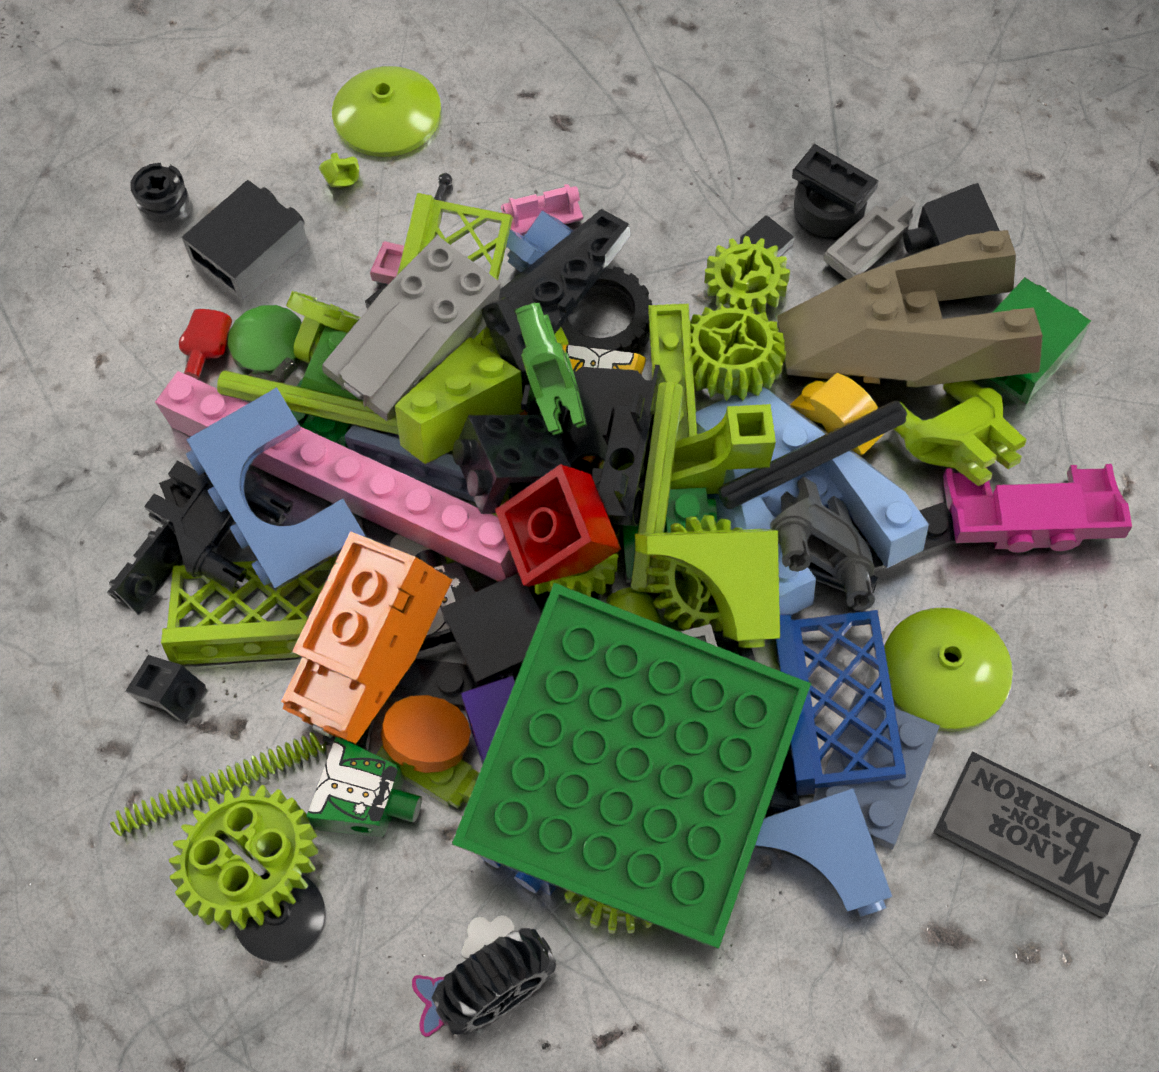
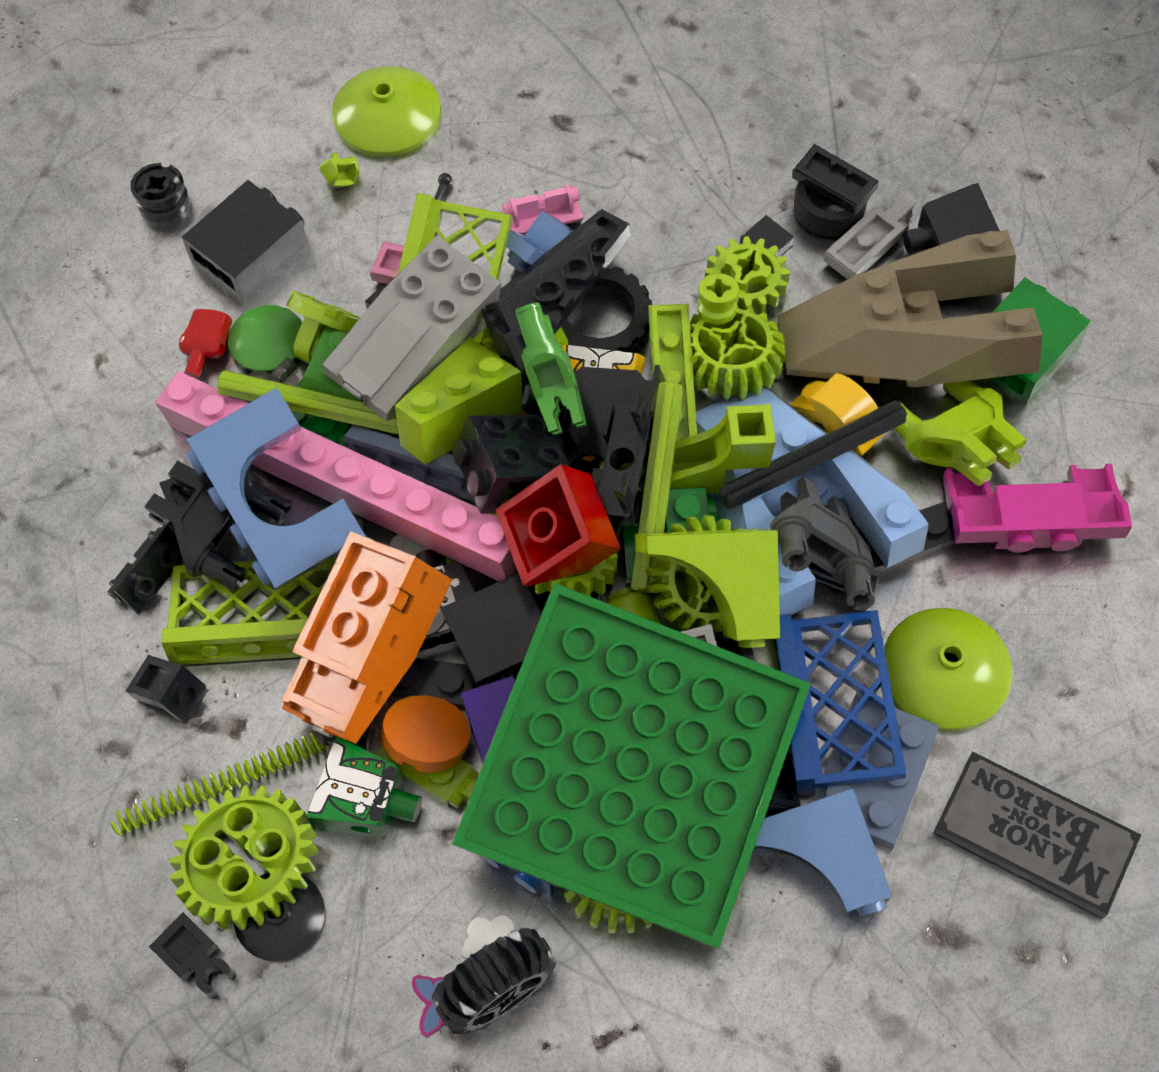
(187, 951): none -> black plate
(717, 298): none -> lime wheel

